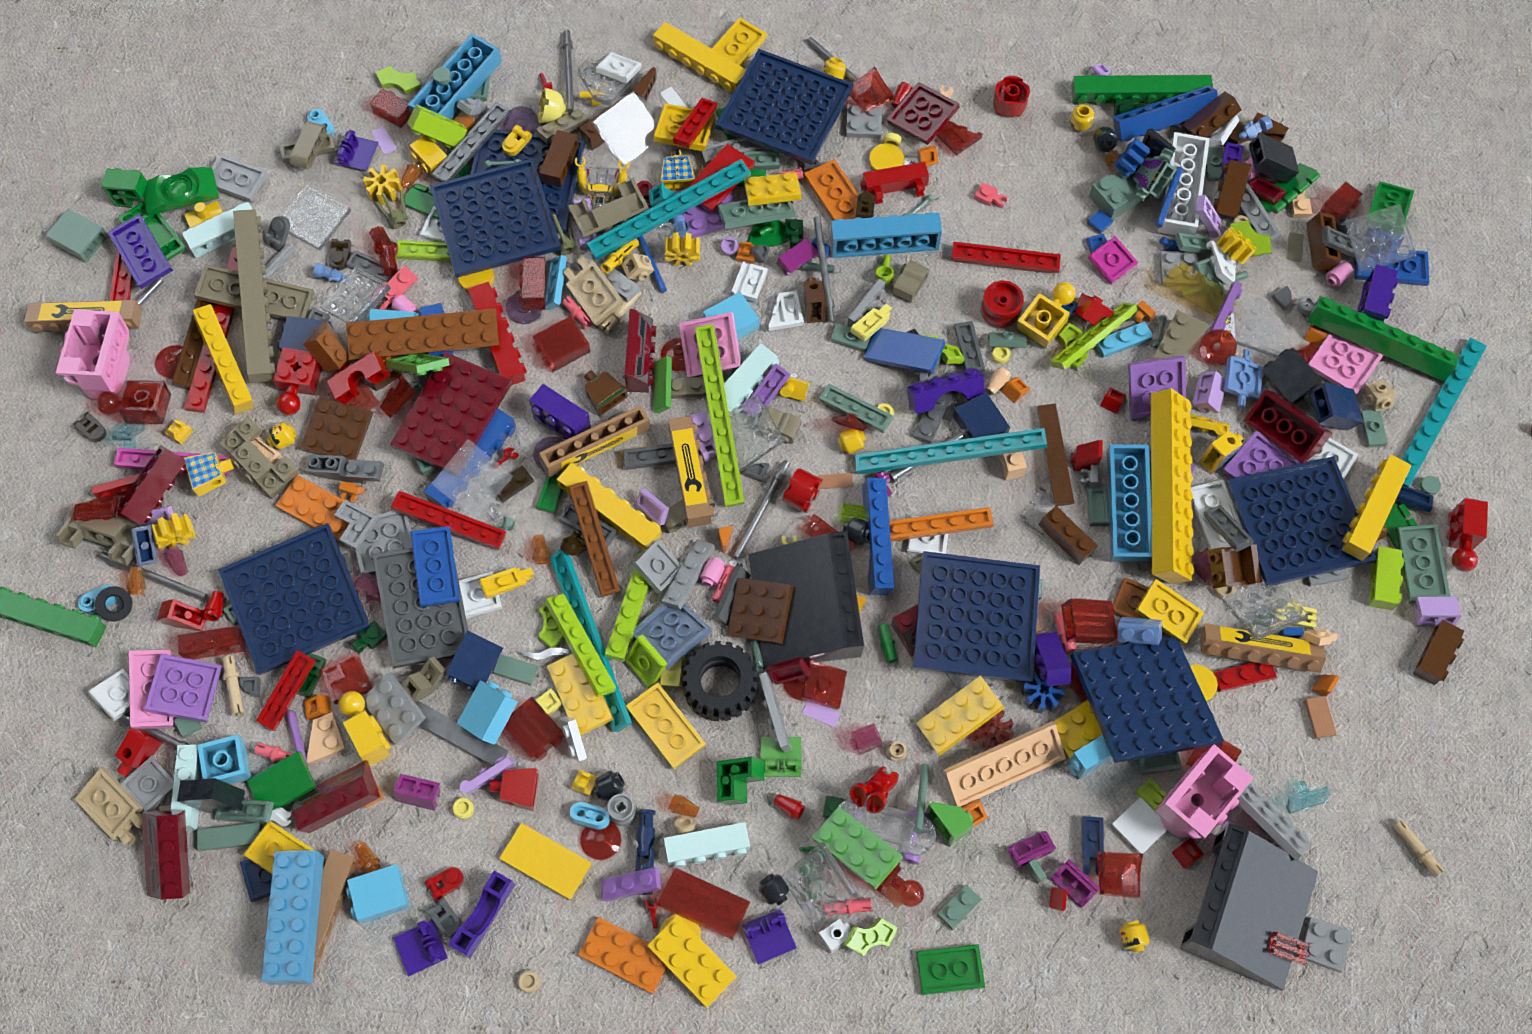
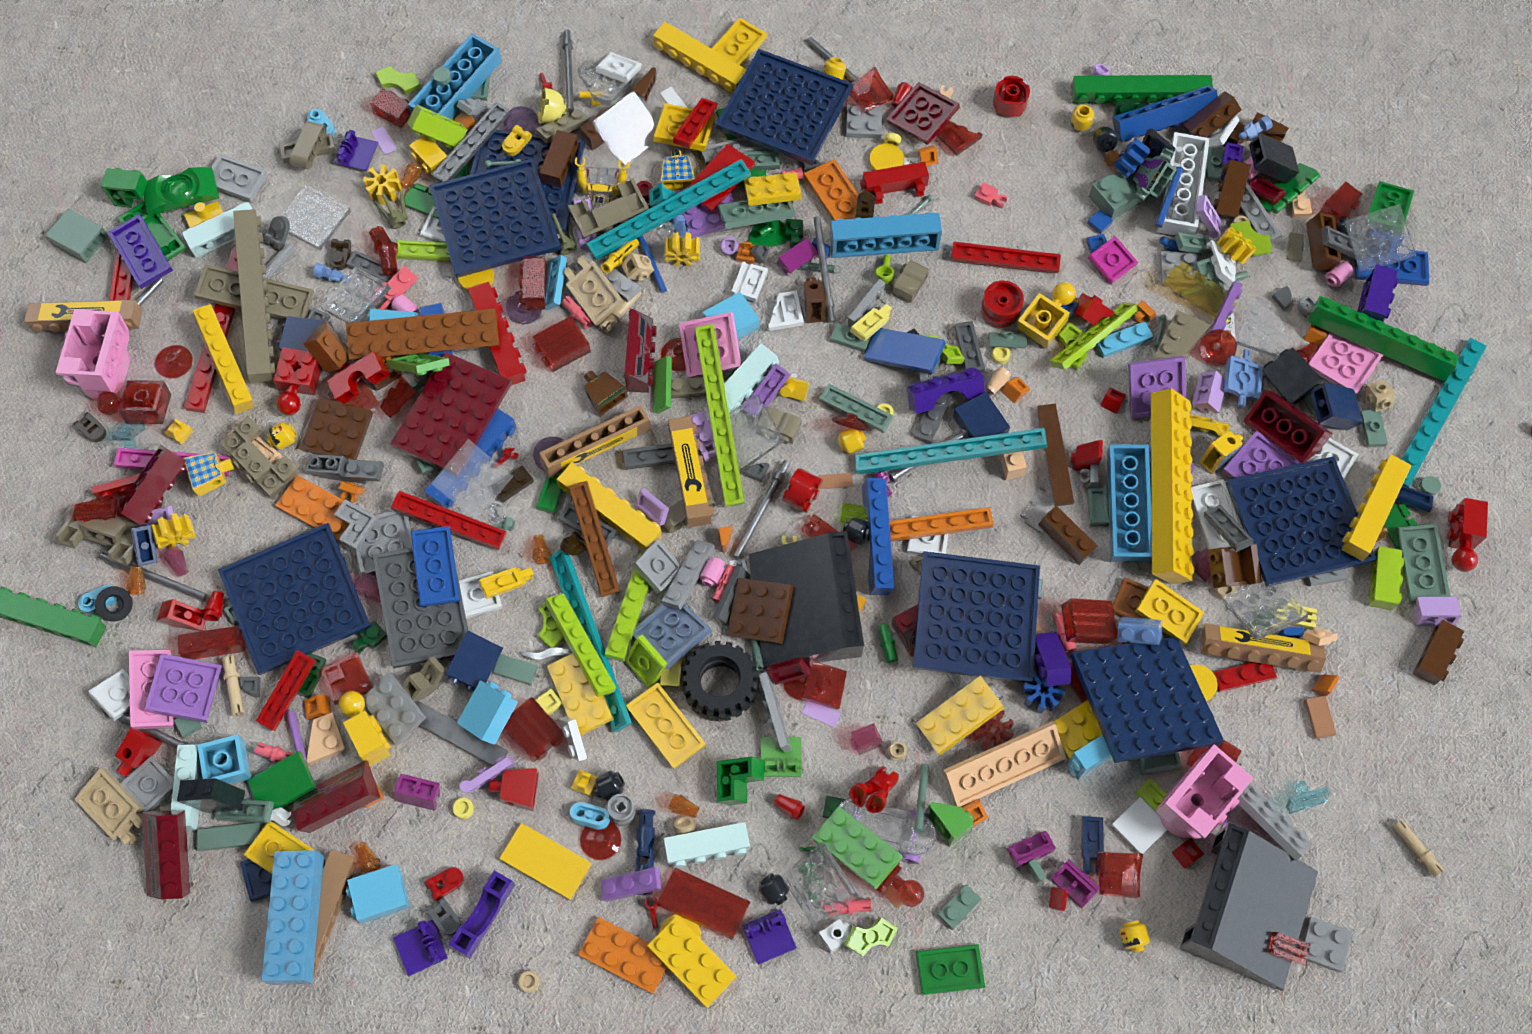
(190, 353): reddish brown tile -> none
(558, 413): dark purple brick -> none

